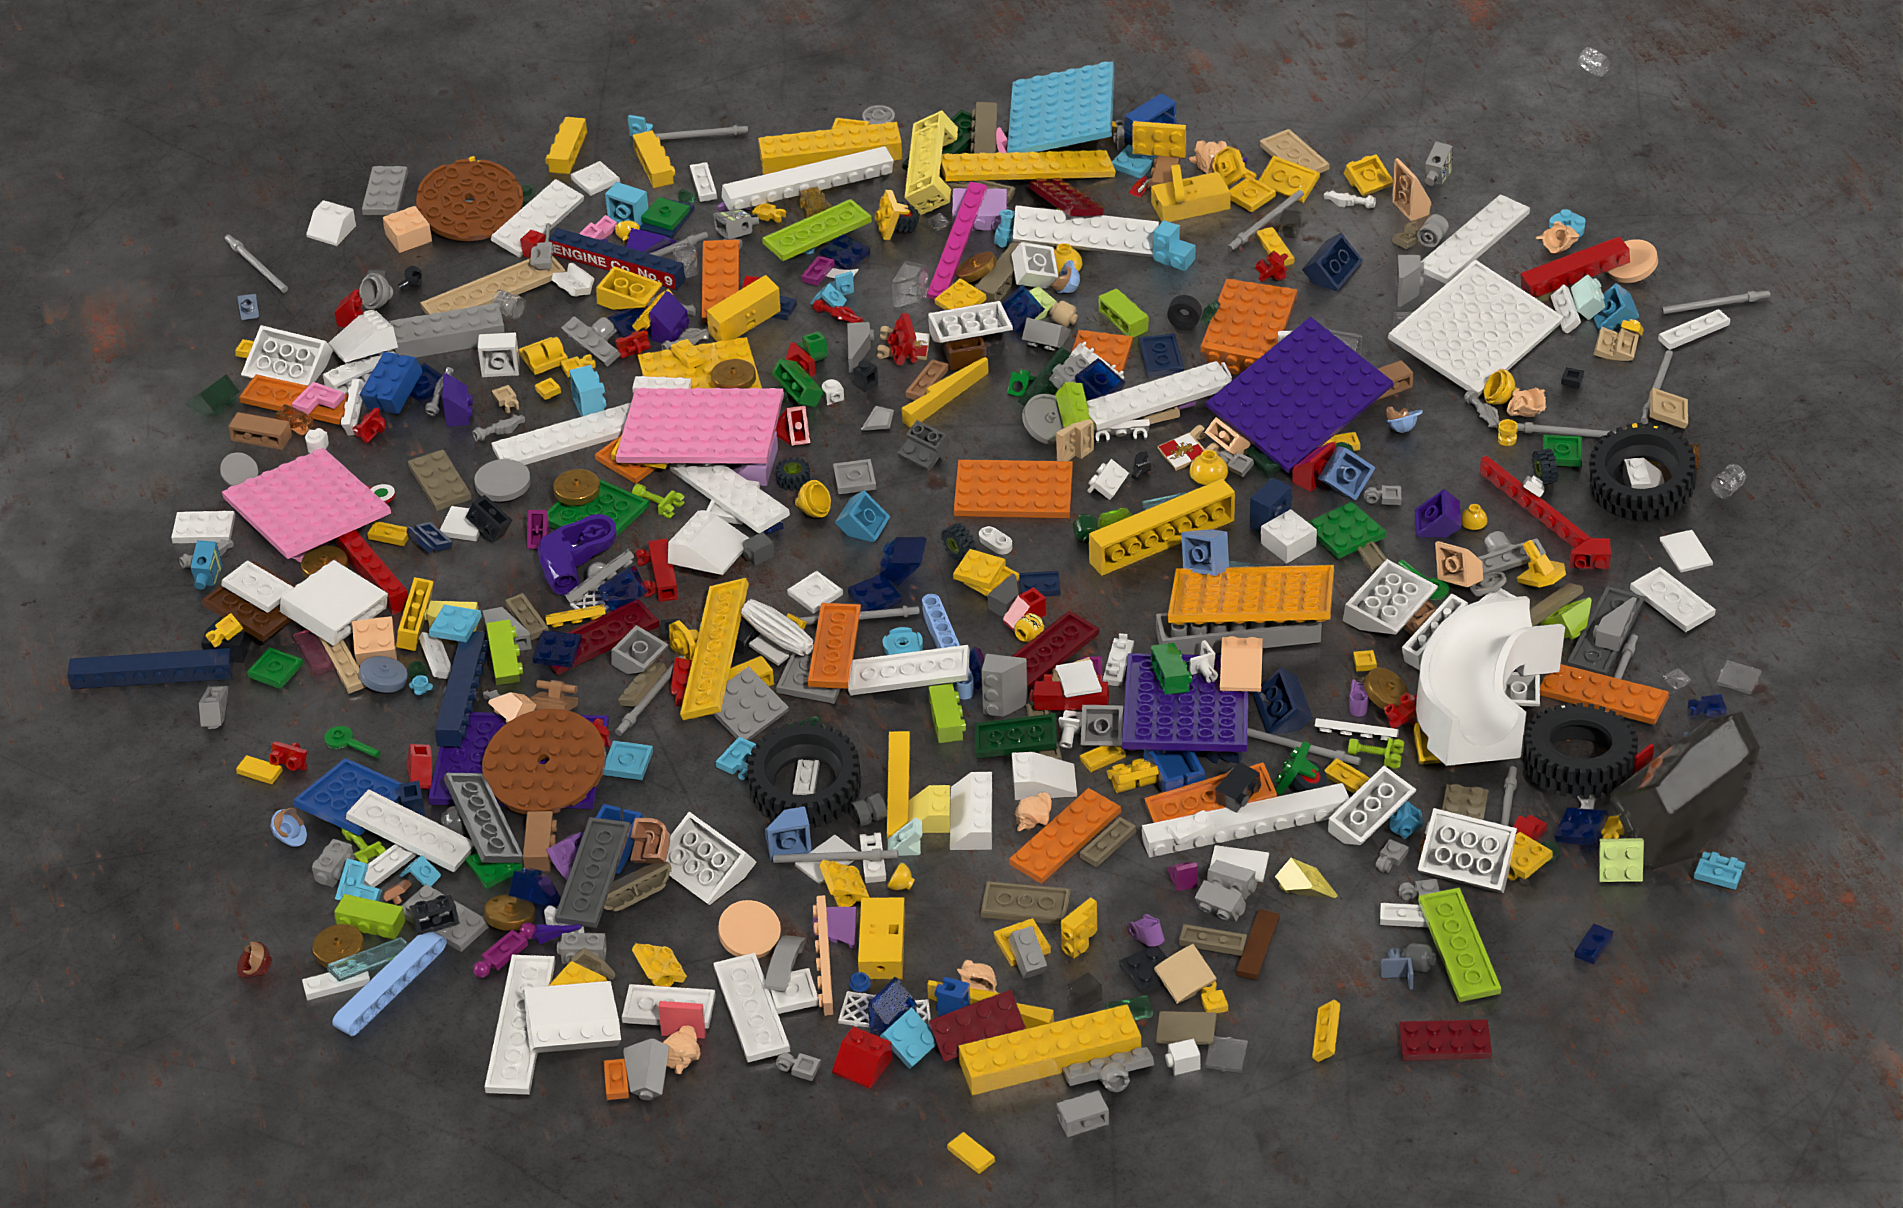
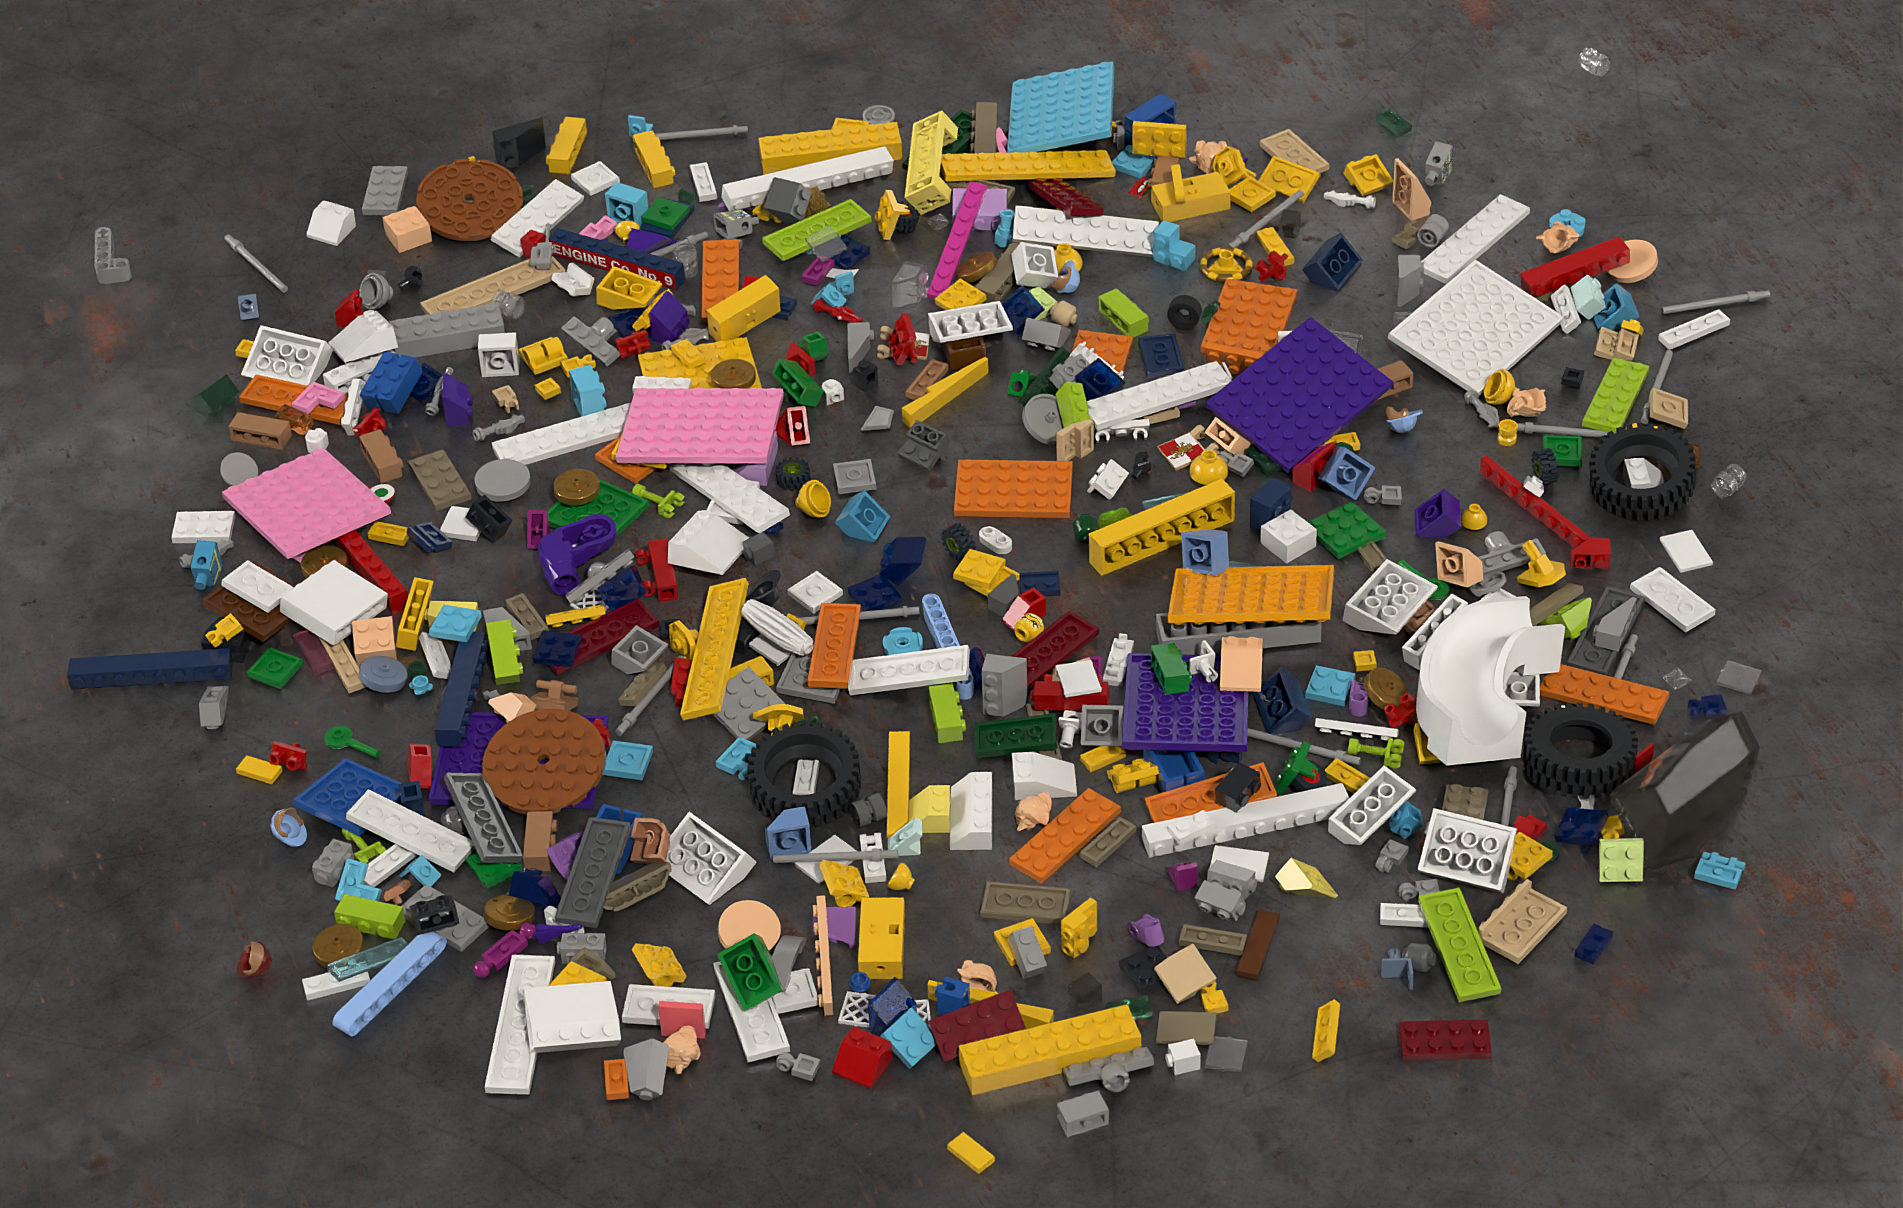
(106, 267): none -> light grey beam
(381, 456): none -> medium nougat brick
(518, 142): none -> black slope
(751, 971): none -> green slope
(766, 588): none -> black piece
(779, 715): none -> yellow piece
(787, 200): none -> dark grey slope
(826, 243): none -> clear piece
(1225, 264): none -> yellow piece
(1329, 685): none -> medium azure plate
(1394, 122): none -> clear green plate
(1520, 922): none -> tan bracket
(1615, 395): none -> lime plate

